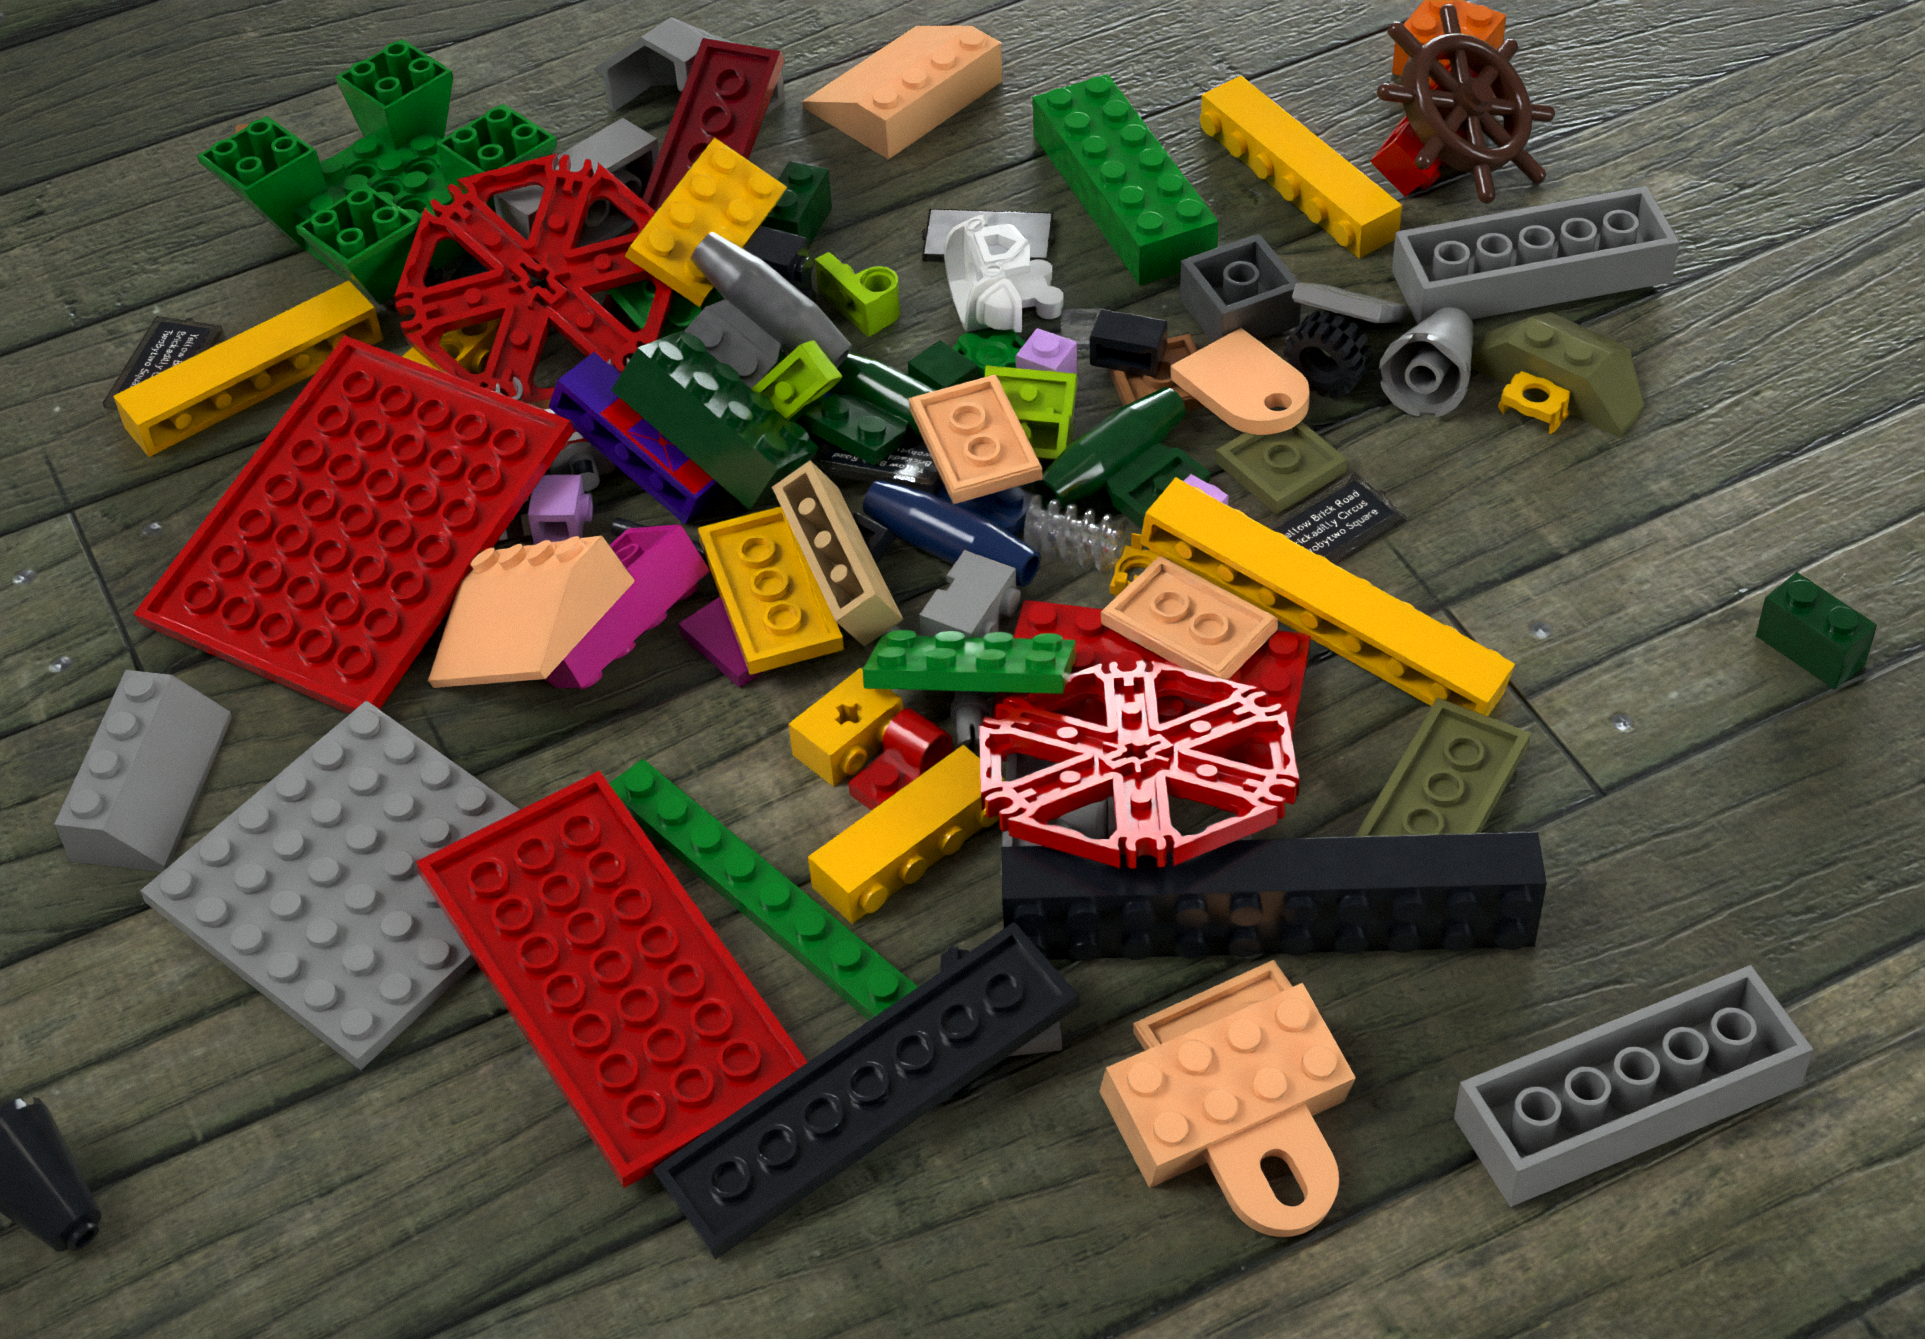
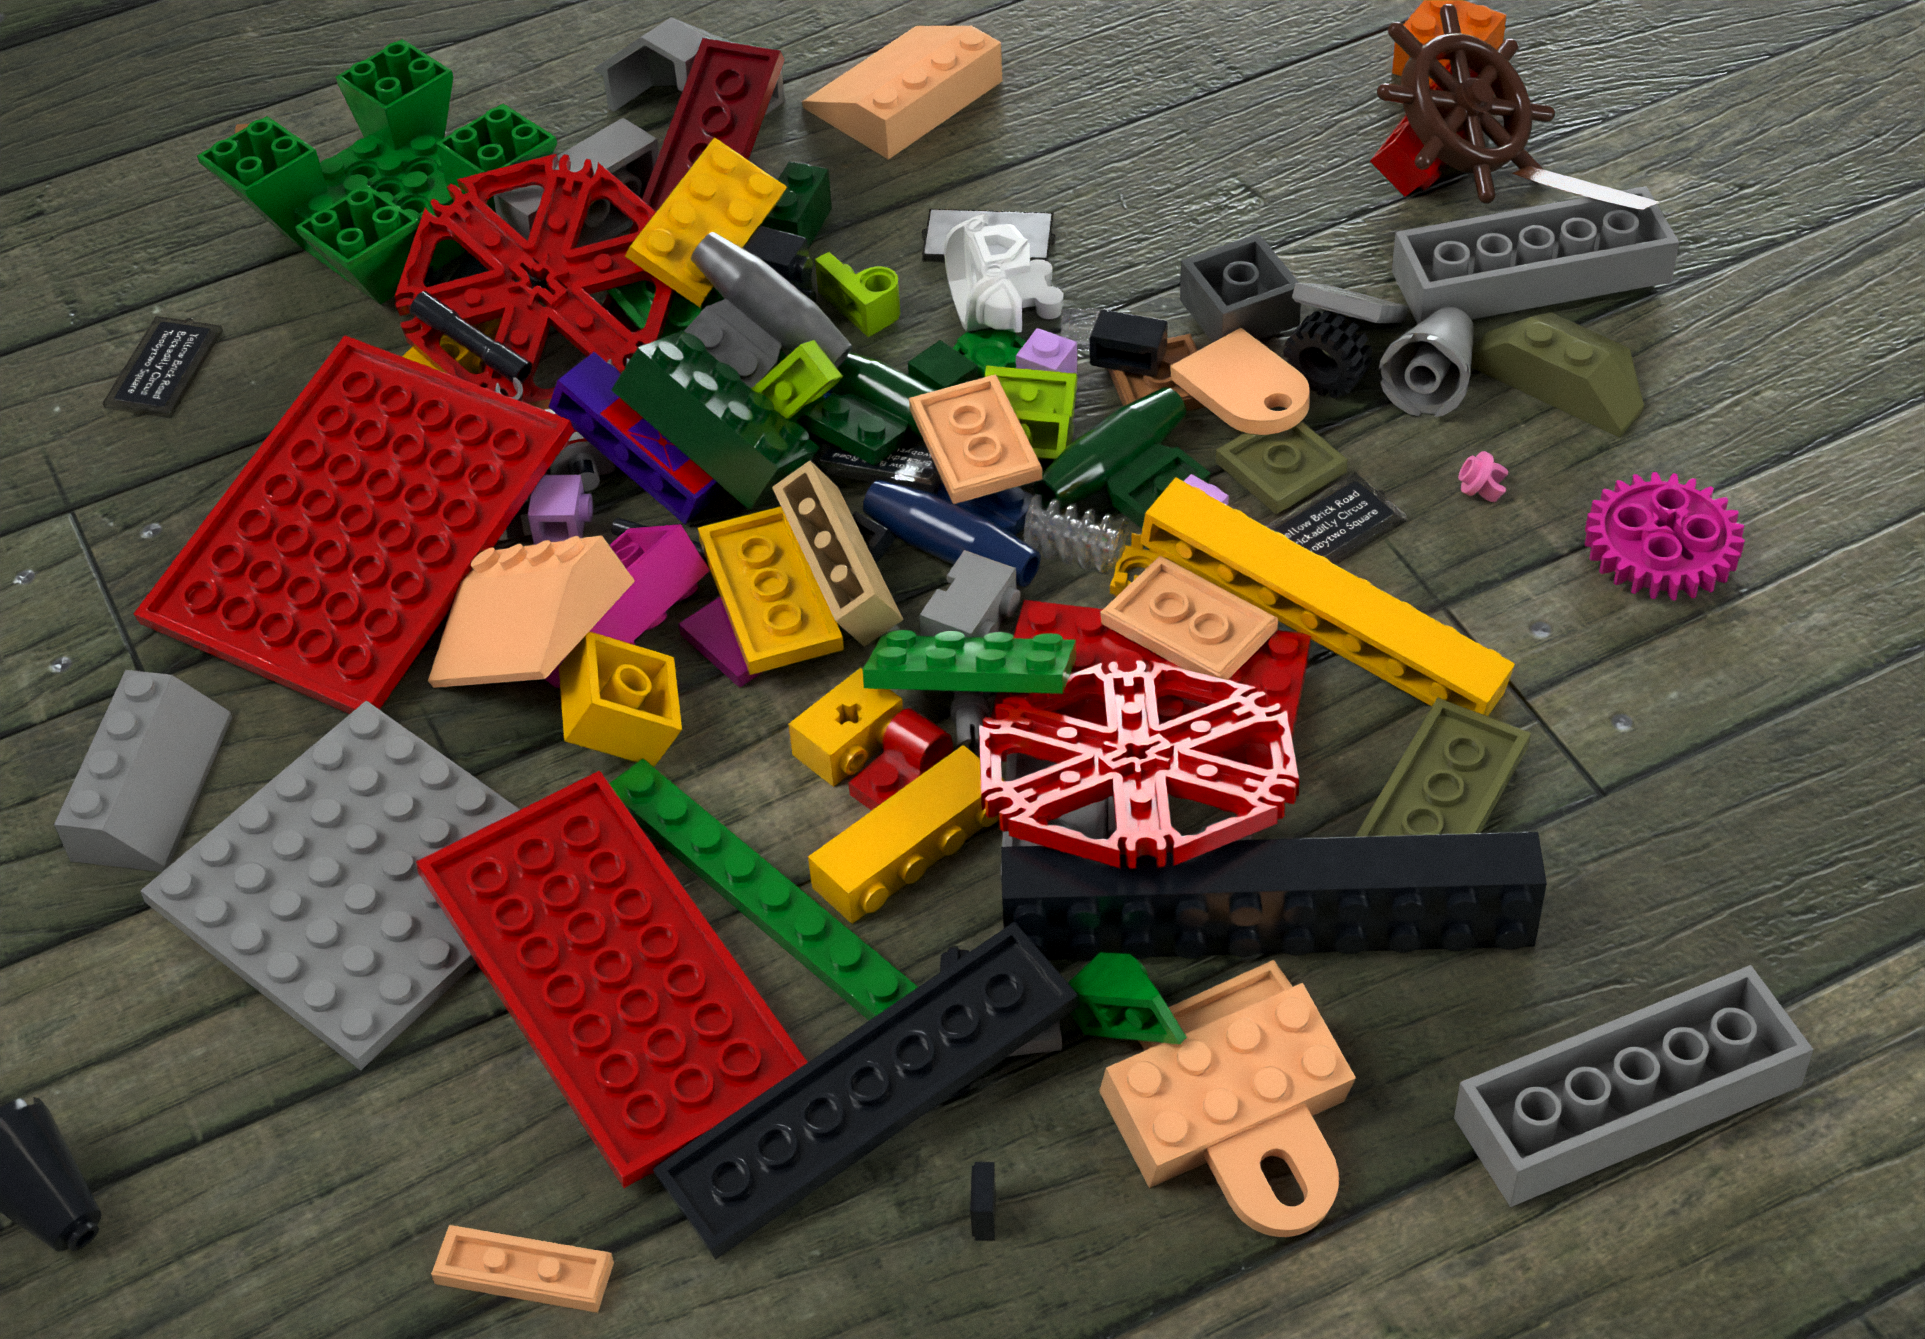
(244, 368): yellow brick -> none
(449, 323): none -> black piece
(523, 1268): none -> light nougat tile
(619, 699): none -> yellow brick
(983, 1201): none -> black tile
(1122, 1002): none -> green slope
(1123, 177): green brick -> none
(1300, 166): yellow brick -> none
(1482, 476): none -> bright pink plate
(1552, 410): yellow piece -> none
(1585, 188): none -> sticker
(1664, 536): none -> dark pink gear
(1816, 630): dark green brick -> none

